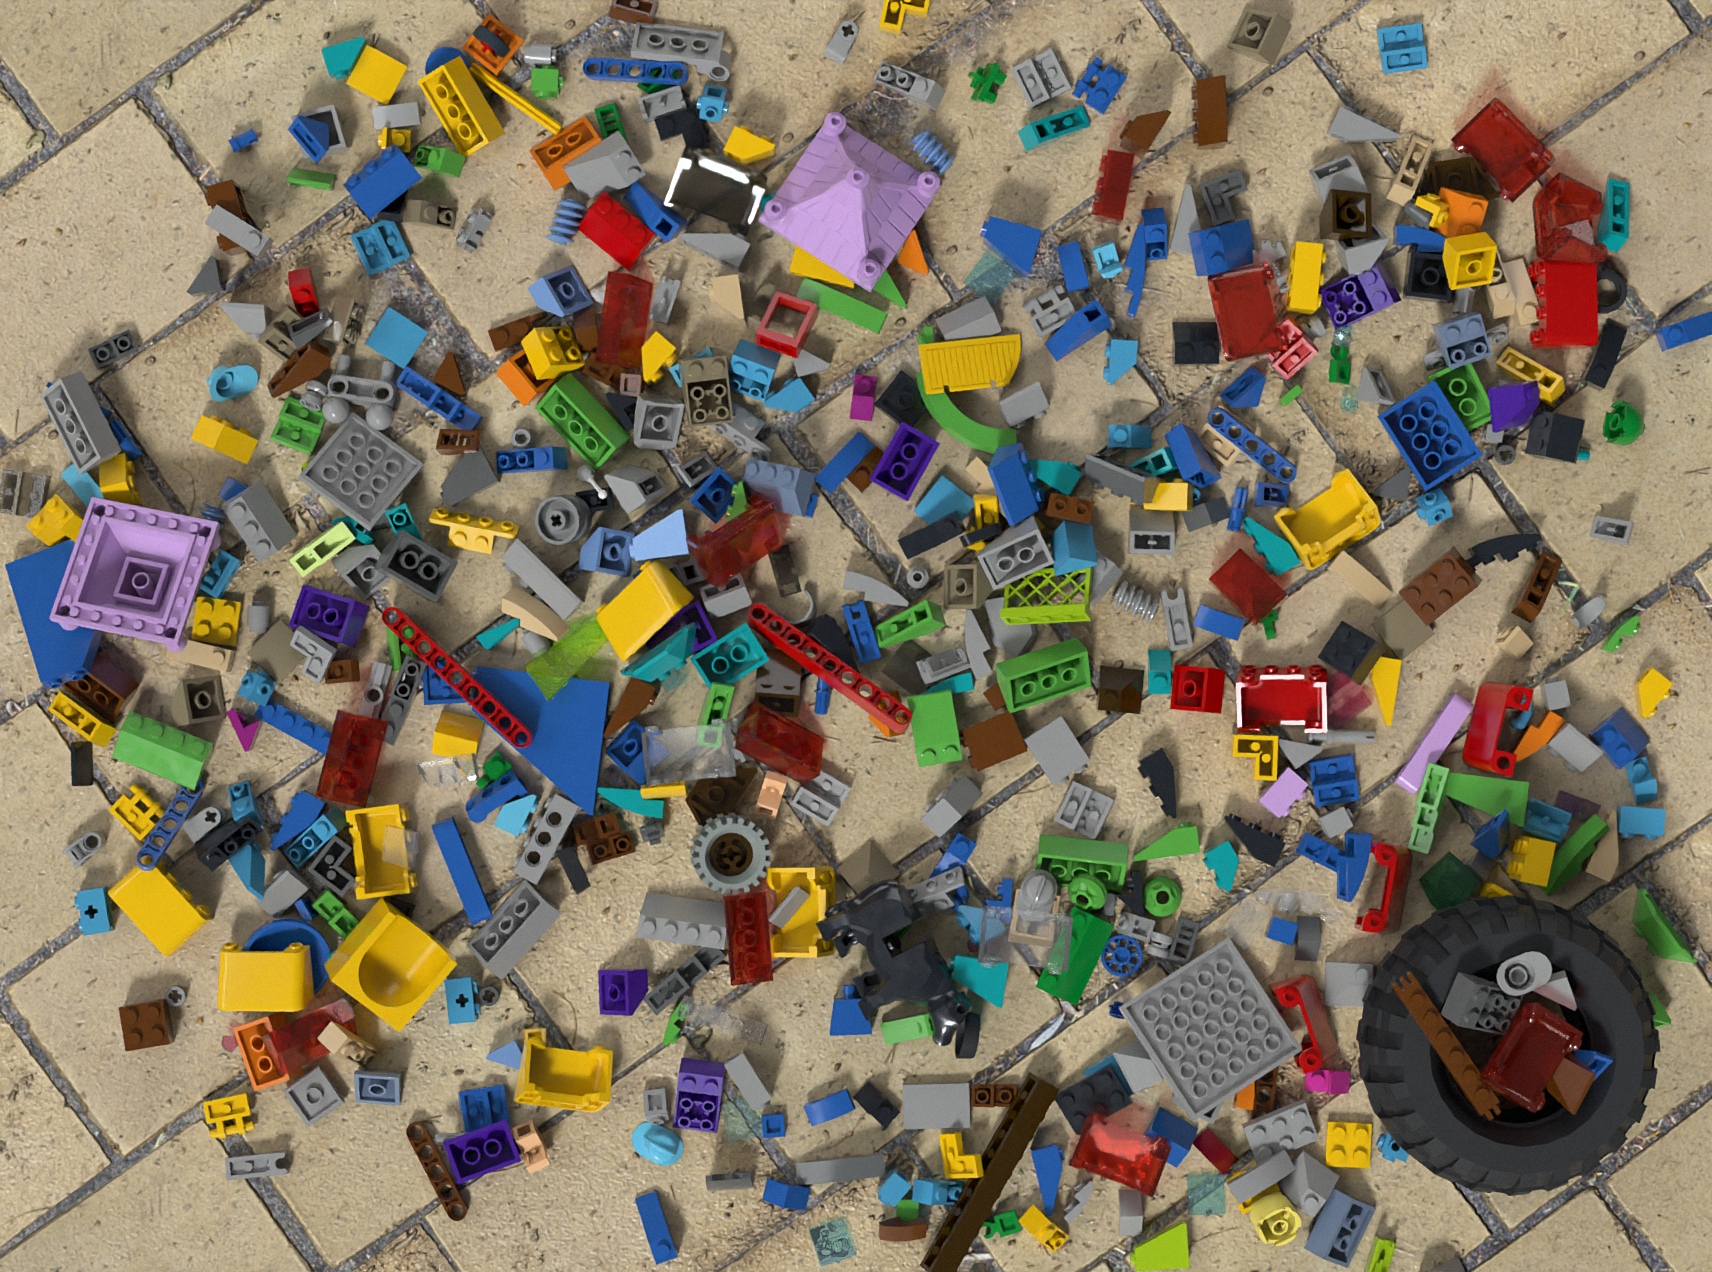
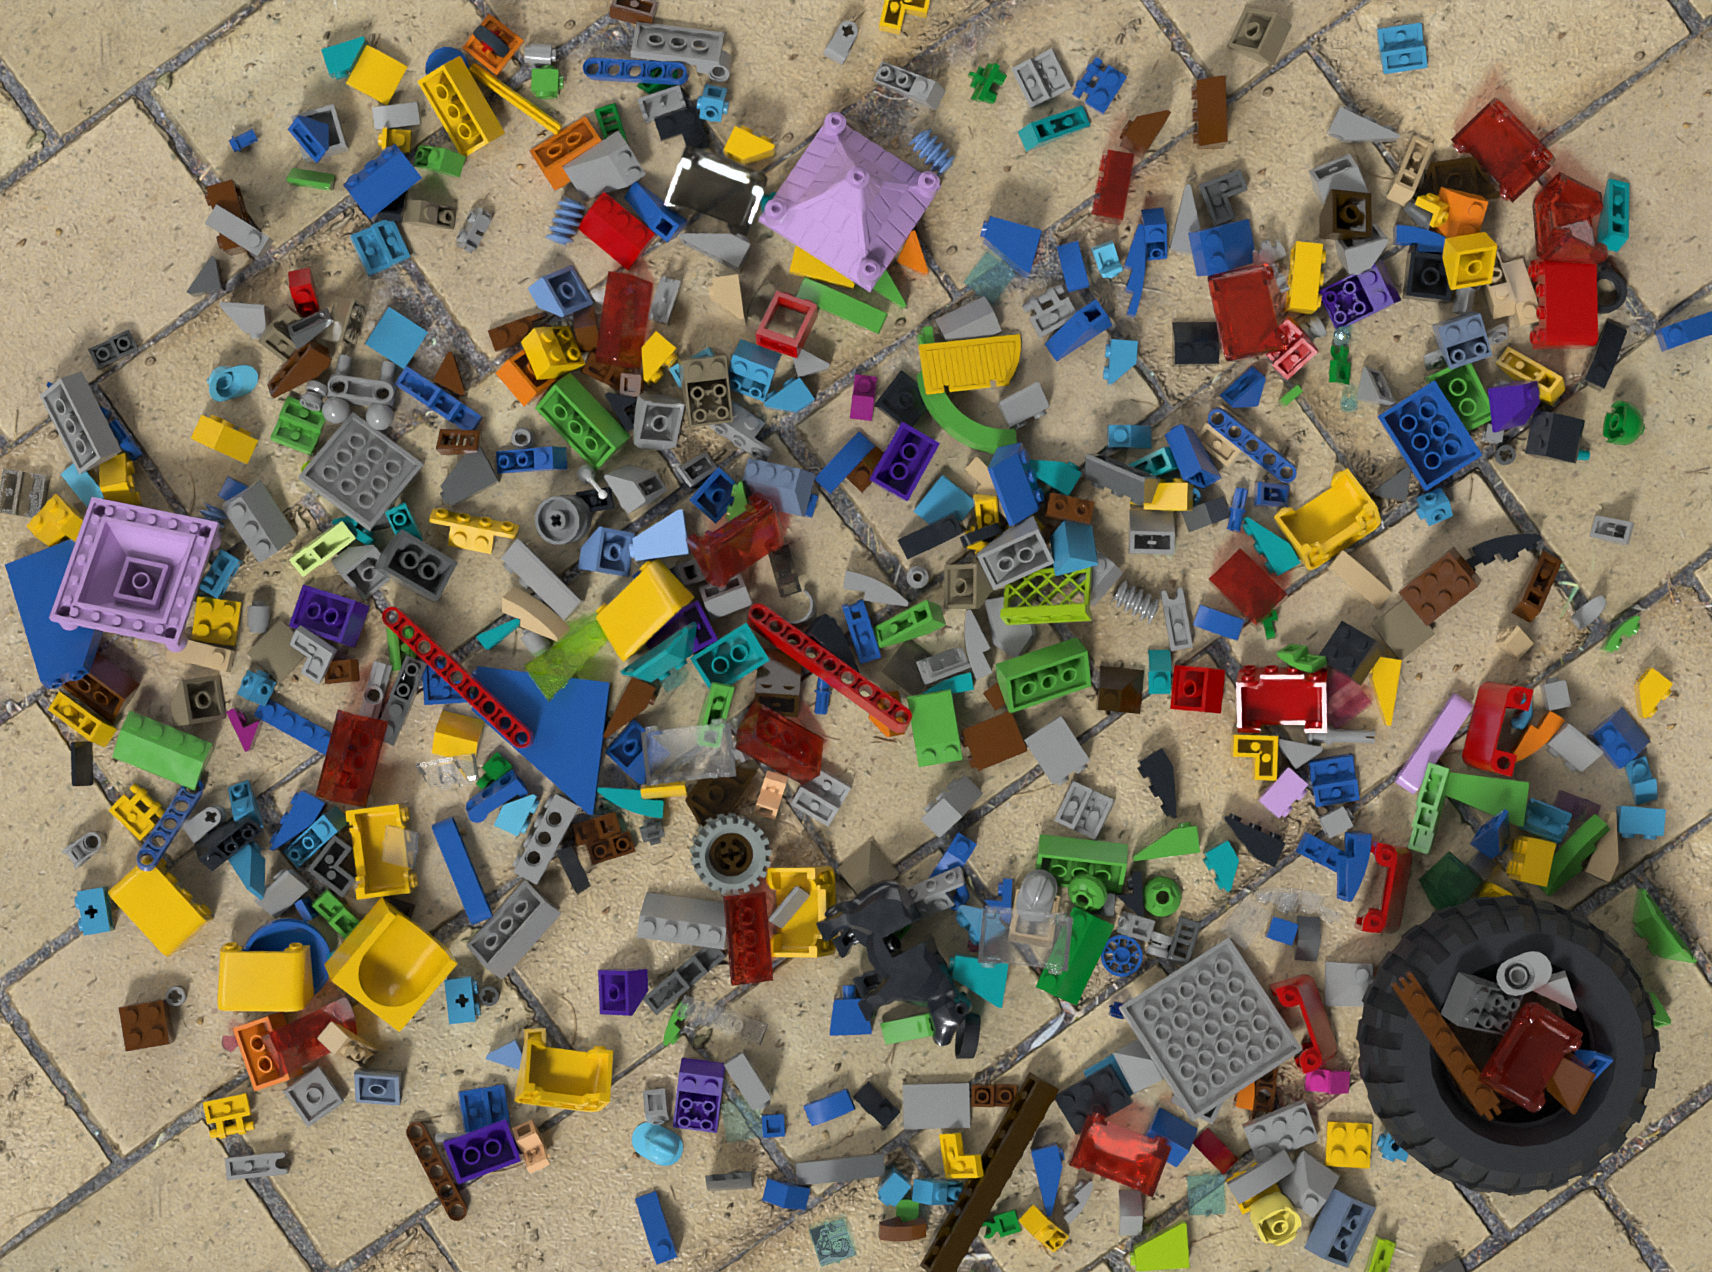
(1299, 657): none -> bright green slope

